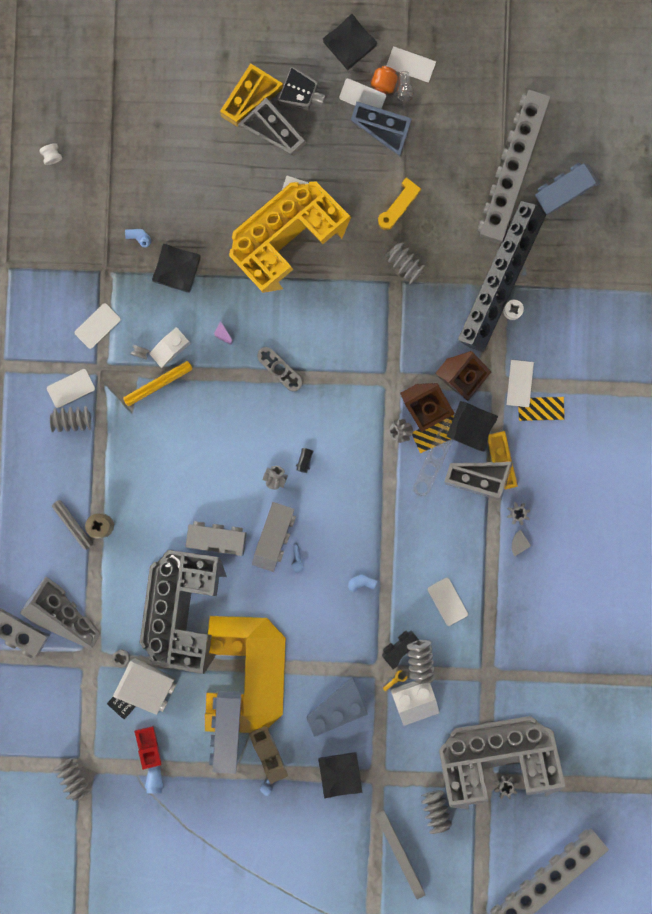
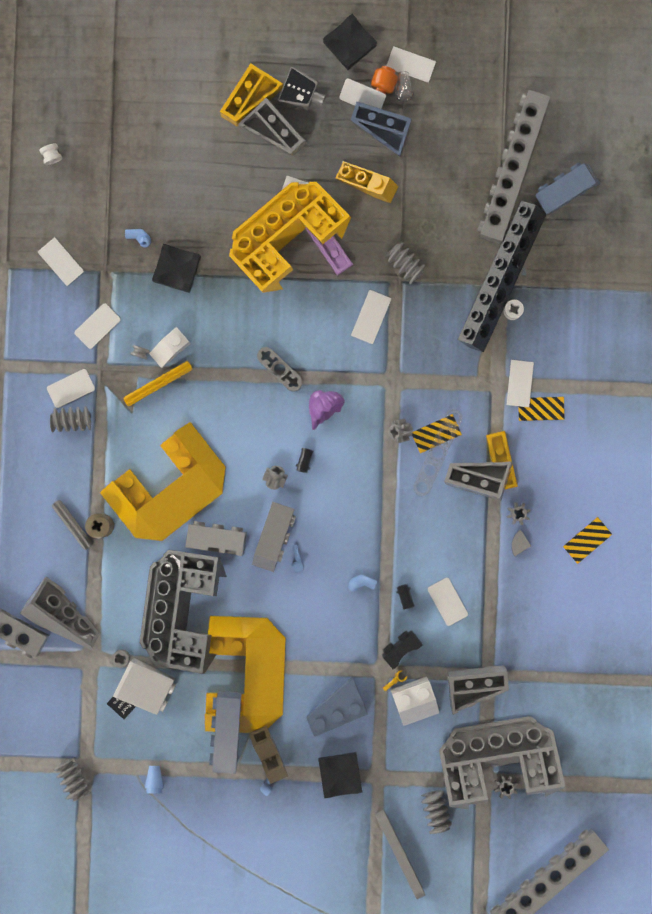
(60, 261): none -> white sticker
(148, 747): red slope -> none
(179, 501): none -> yellow slope
(222, 334): lavender slope -> none
(324, 405): none -> medium lavender hair
(333, 254): none -> lavender tile
(367, 181): none -> yellow slope
(371, 317): none -> white sticker
(388, 219): yellow leg -> none
(405, 596): none -> black pin
(421, 661): light grey piece -> none
(427, 404): reddish brown slope -> none
(464, 374): reddish brown slope -> none
(471, 426): black brick -> none
(475, 685): none -> light grey wedge
(587, 540): none -> sticker

